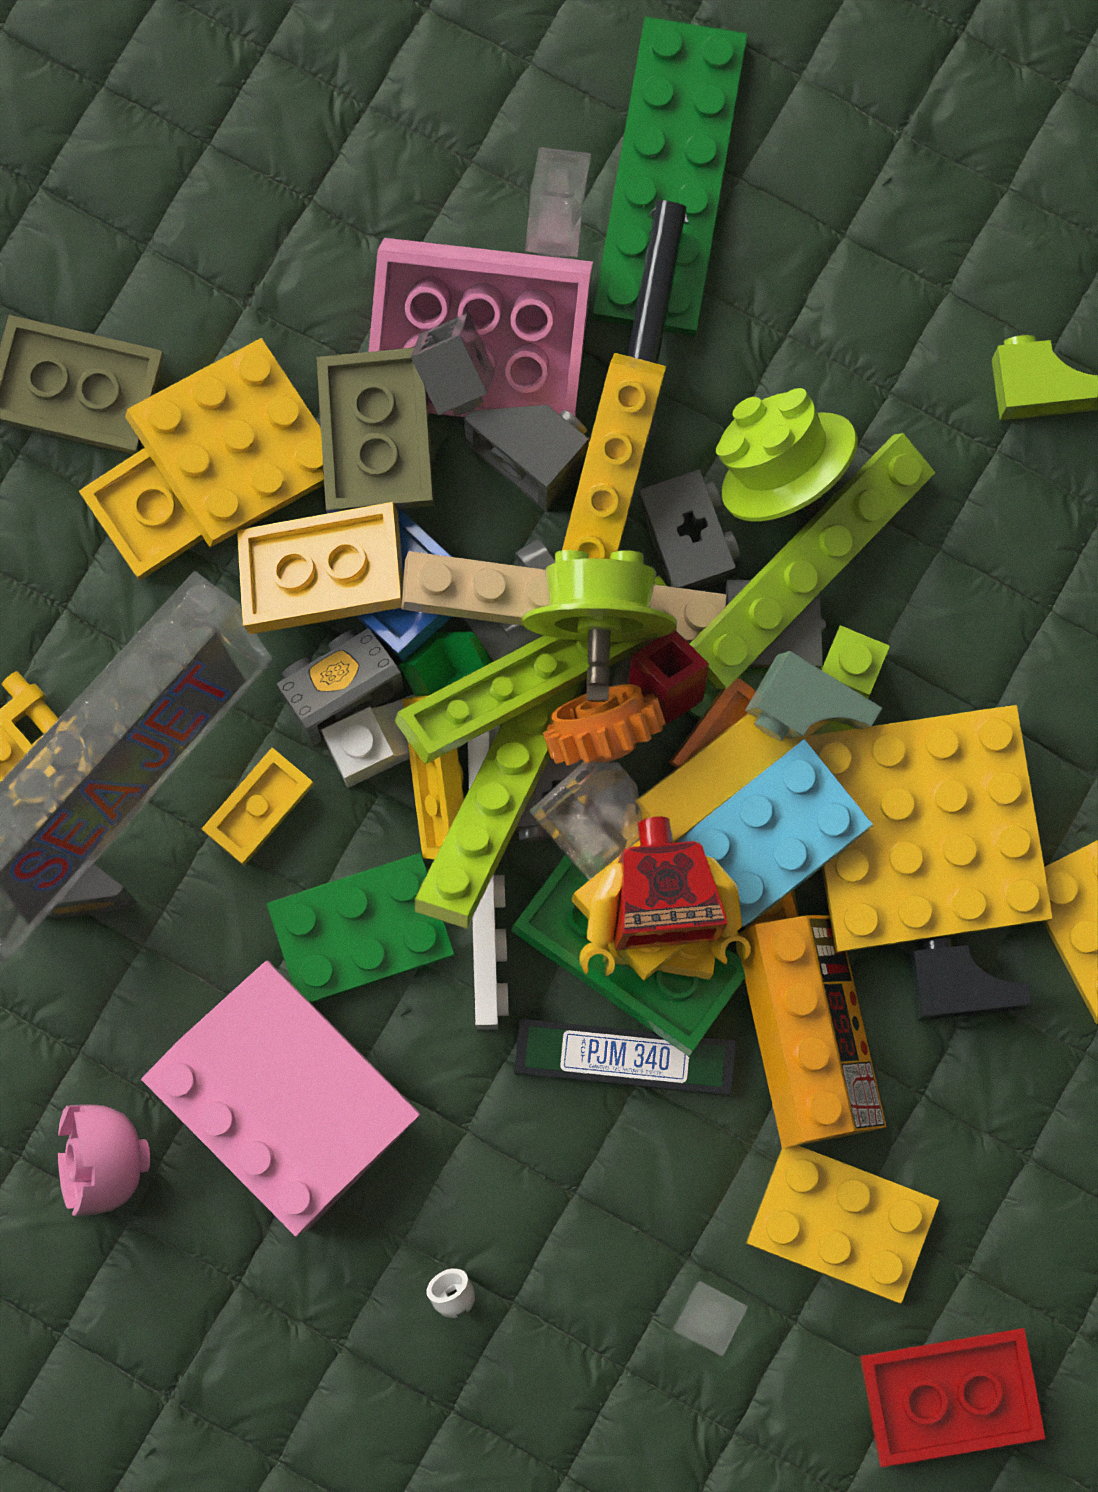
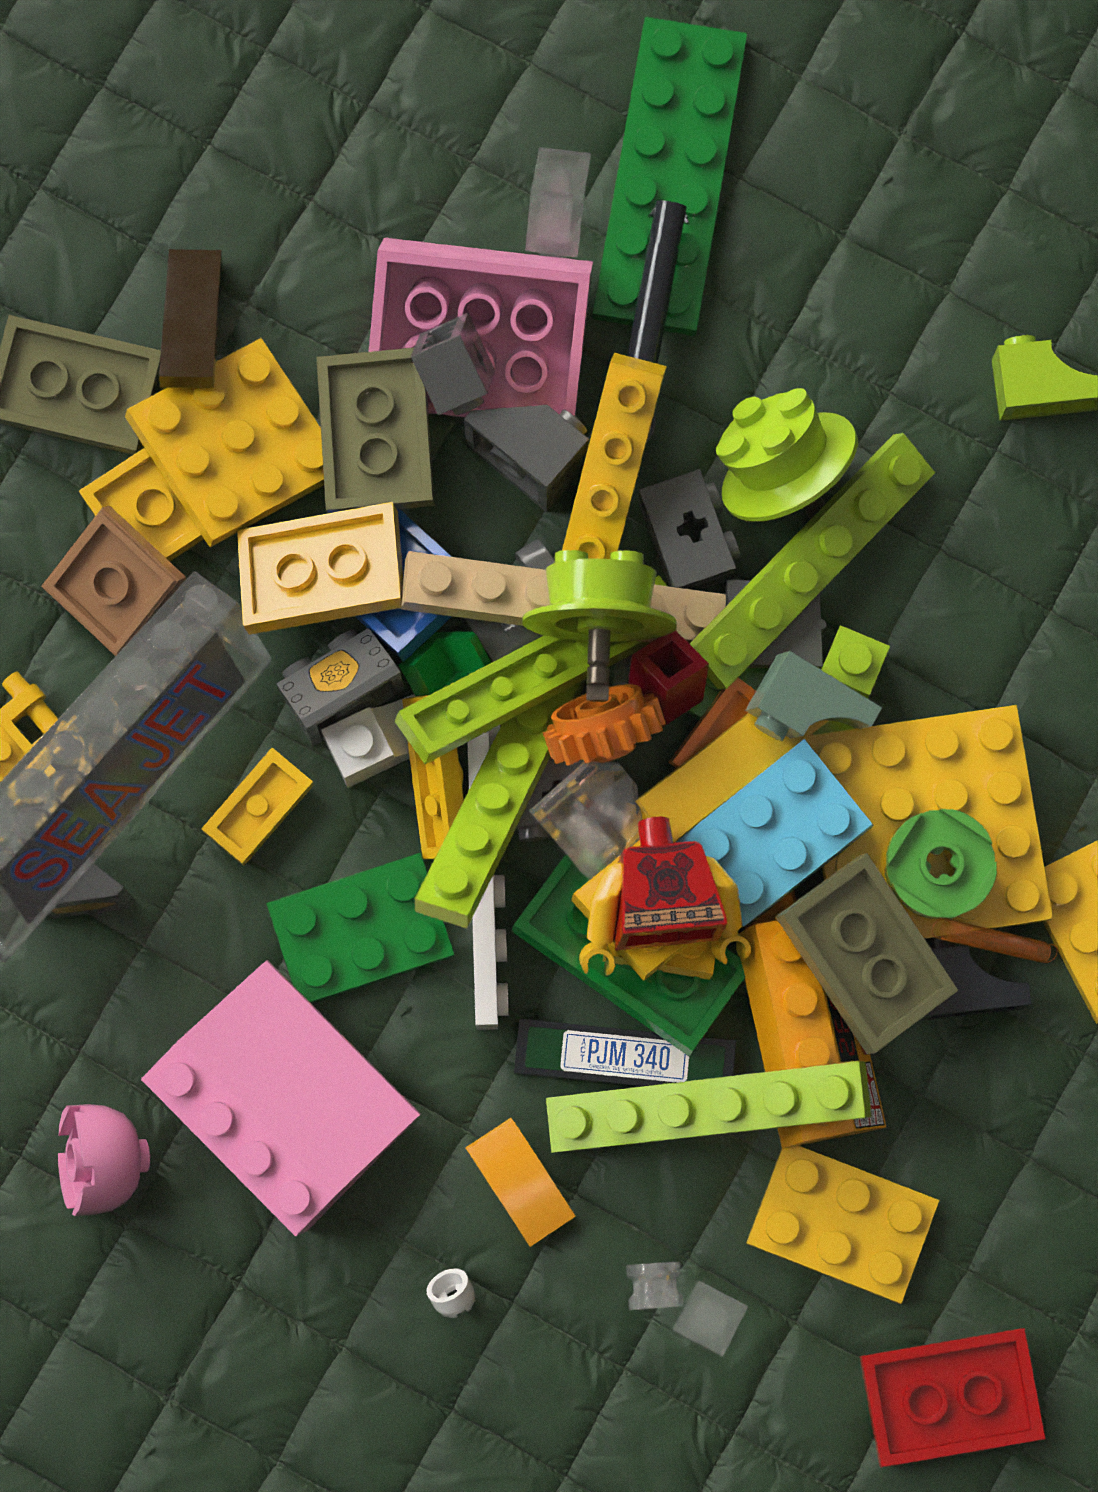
(113, 580): none -> medium nougat tile
(191, 319): none -> dark brown tile
(520, 1182): none -> light orange slope
(654, 1285): none -> clear wheel
(709, 1107): none -> lime plate
(867, 953): none -> olive plate
(971, 857): none -> bright green plate
(992, 948): none -> orange piece

